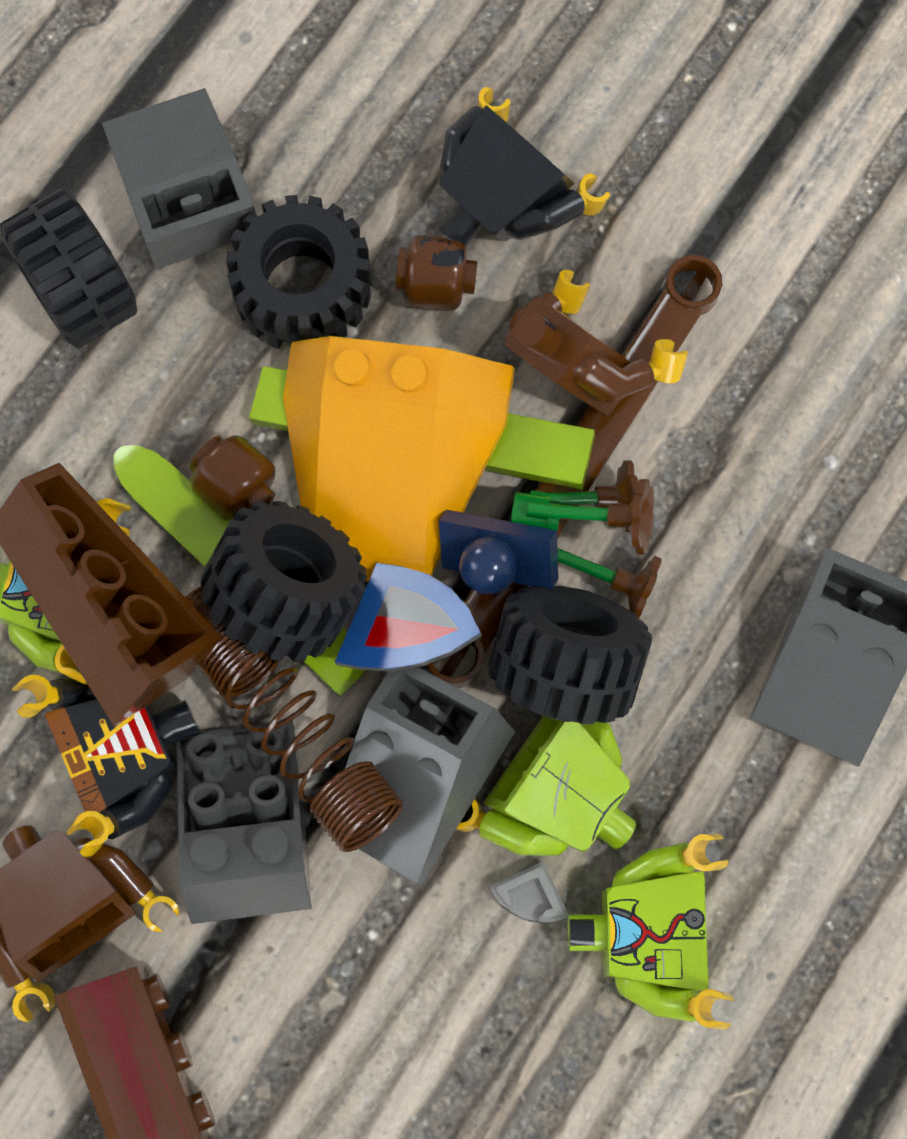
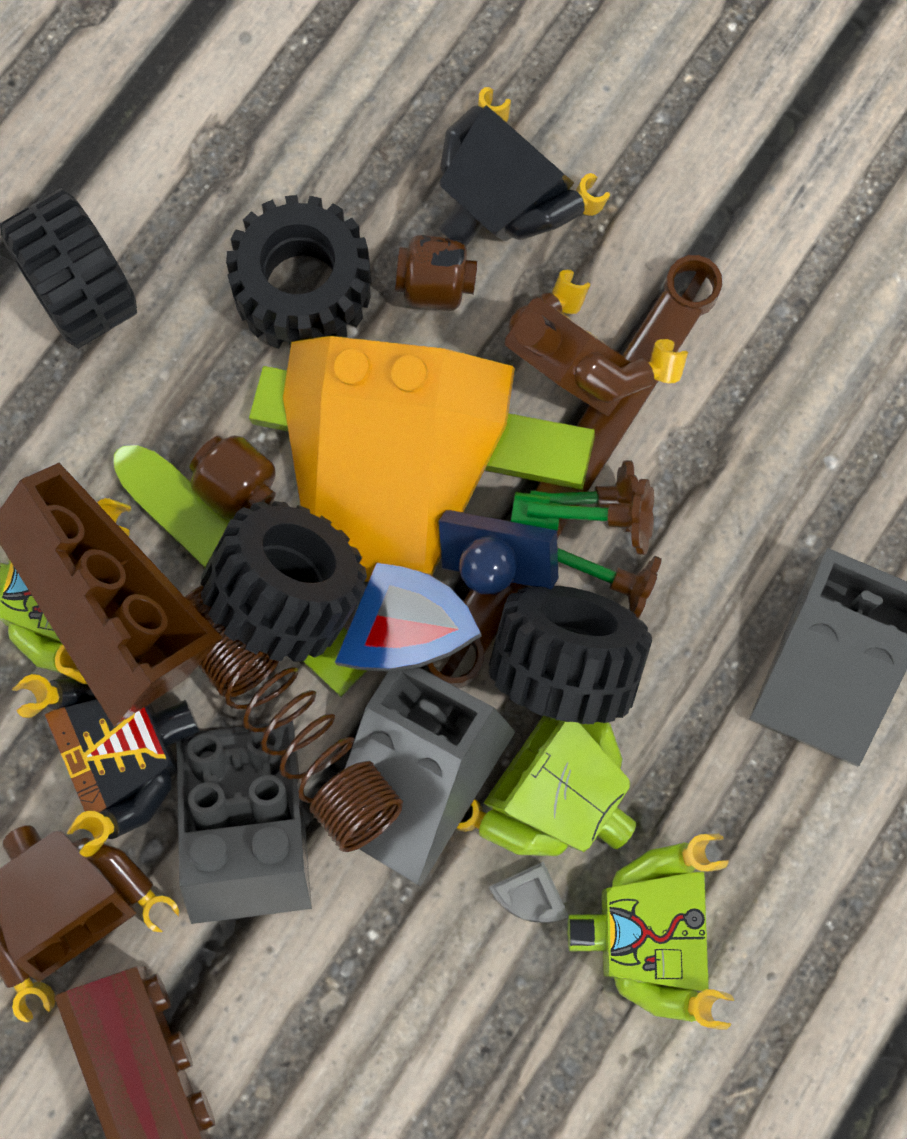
(180, 177): dark grey slope -> none

